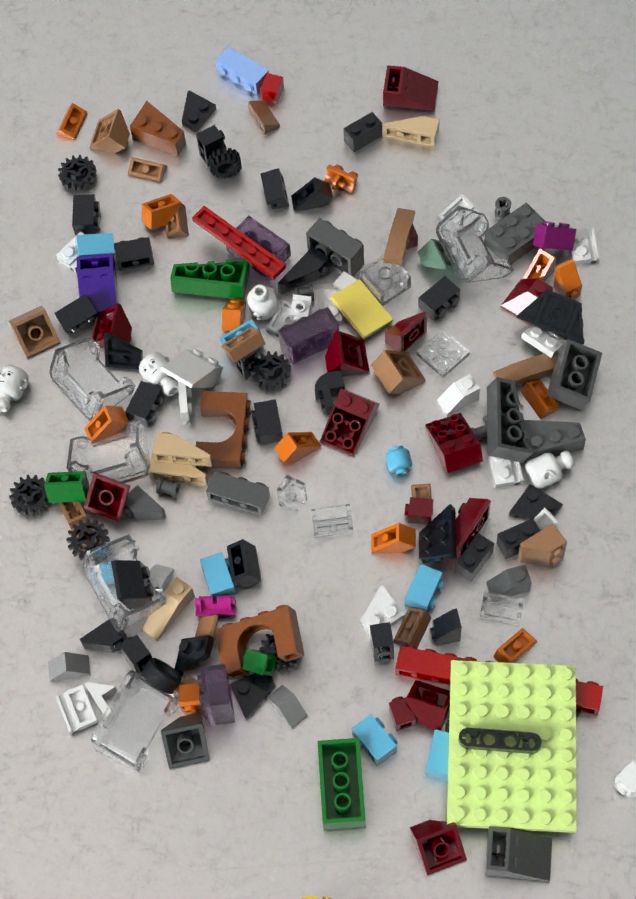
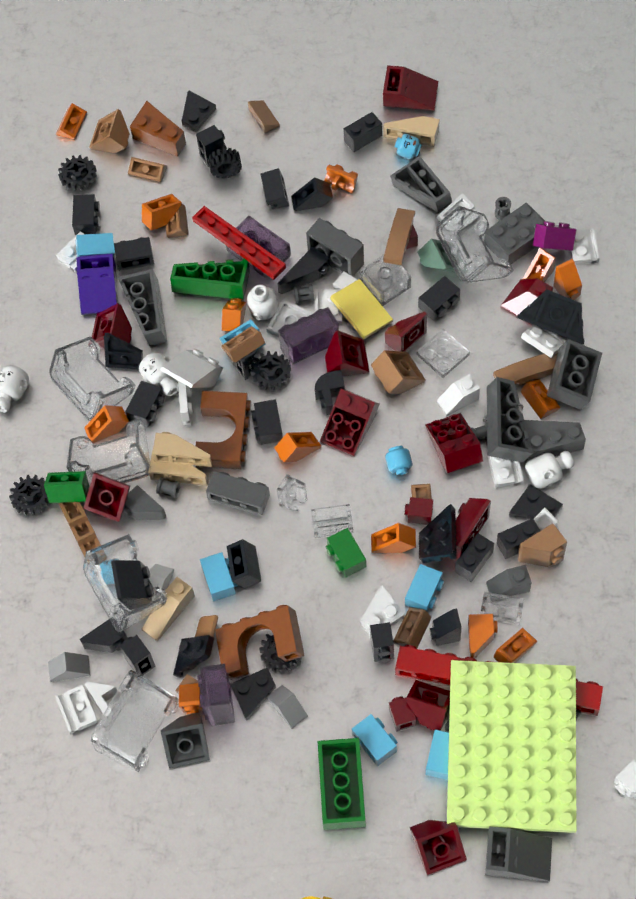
(34, 331): medium nougat slope -> none
(76, 314): black brick -> none
(79, 543): black gear -> none
(145, 300): none -> dark grey wedge
(161, 675): black tyre -> none
(223, 606): dark pink hinge -> none
(241, 70): light blue brick -> none
(259, 662): green brick -> none
(272, 88): red brick -> none
(300, 307): white brick -> none
(346, 552): none -> green brick
(408, 146): none -> medium azure head
(422, 184): none -> dark grey wedge
(481, 632): none -> orange slope
(499, 744): black beam -> none

